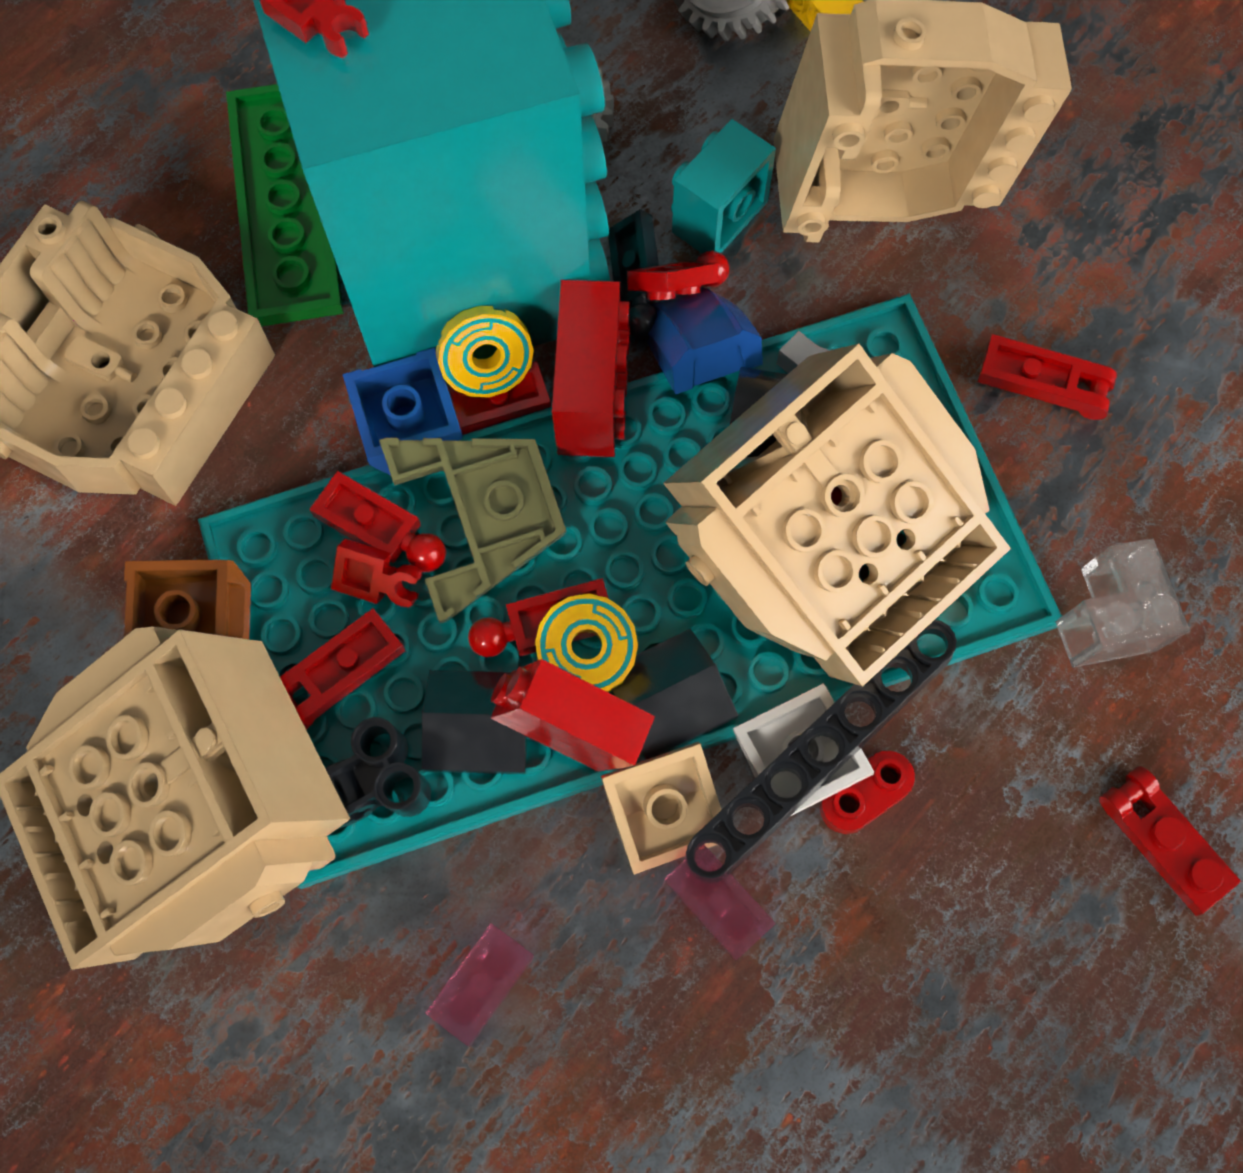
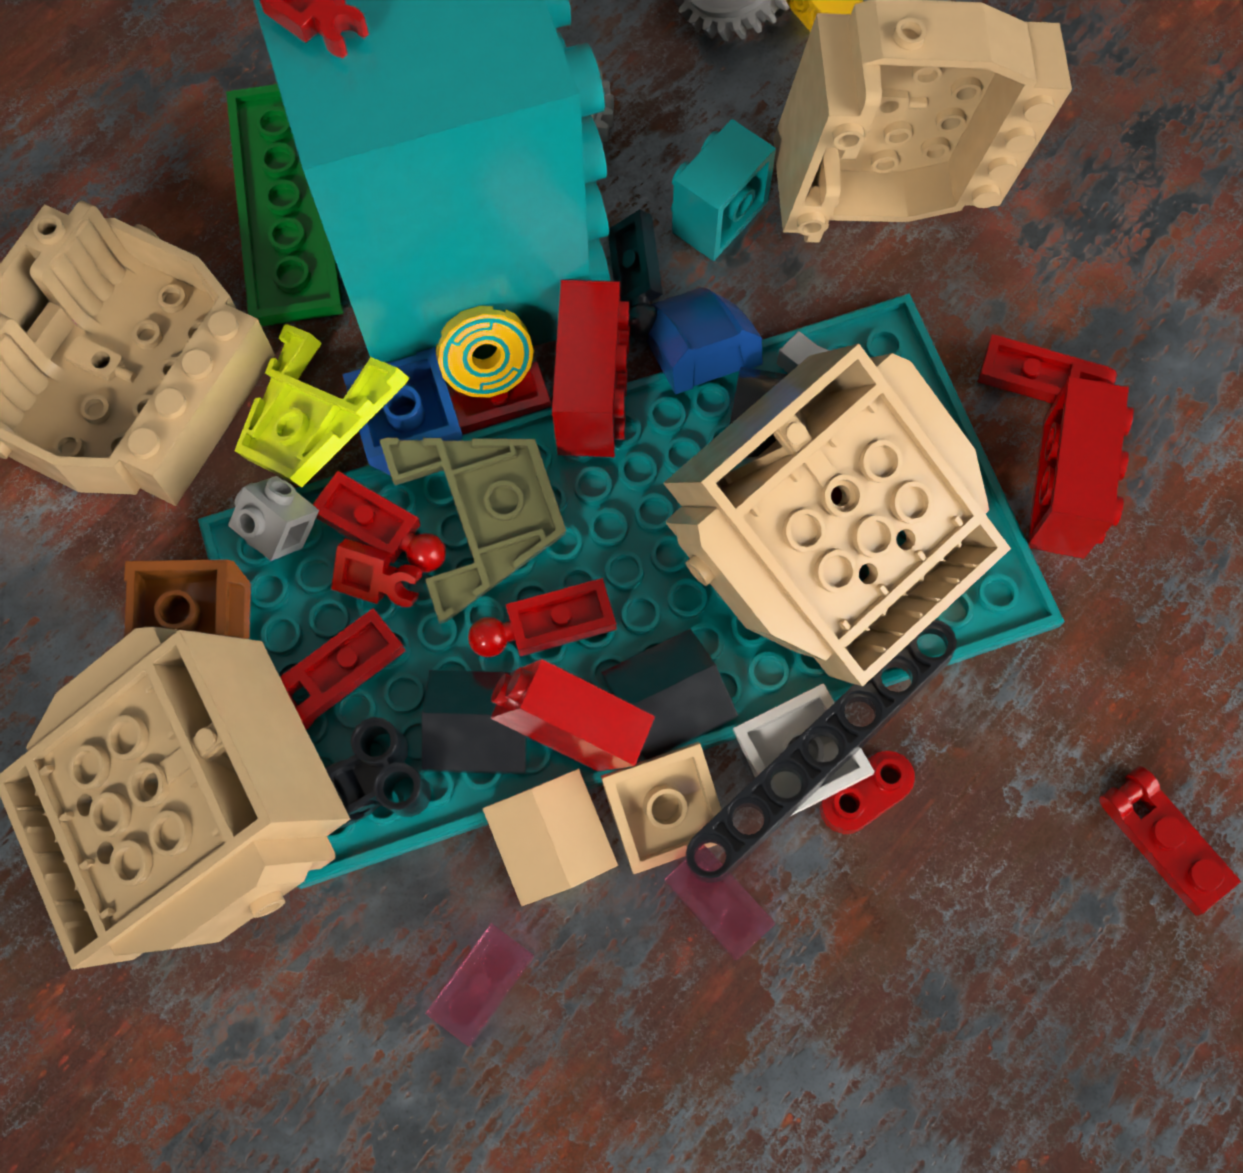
(272, 517): none -> light grey brick
(302, 426): none -> neon yellow wing
(550, 837): none -> tan slope
(596, 616): yellow tile -> none
(680, 277): red plate -> none
(1080, 468): none -> red brick
(1129, 608): clear brick -> none

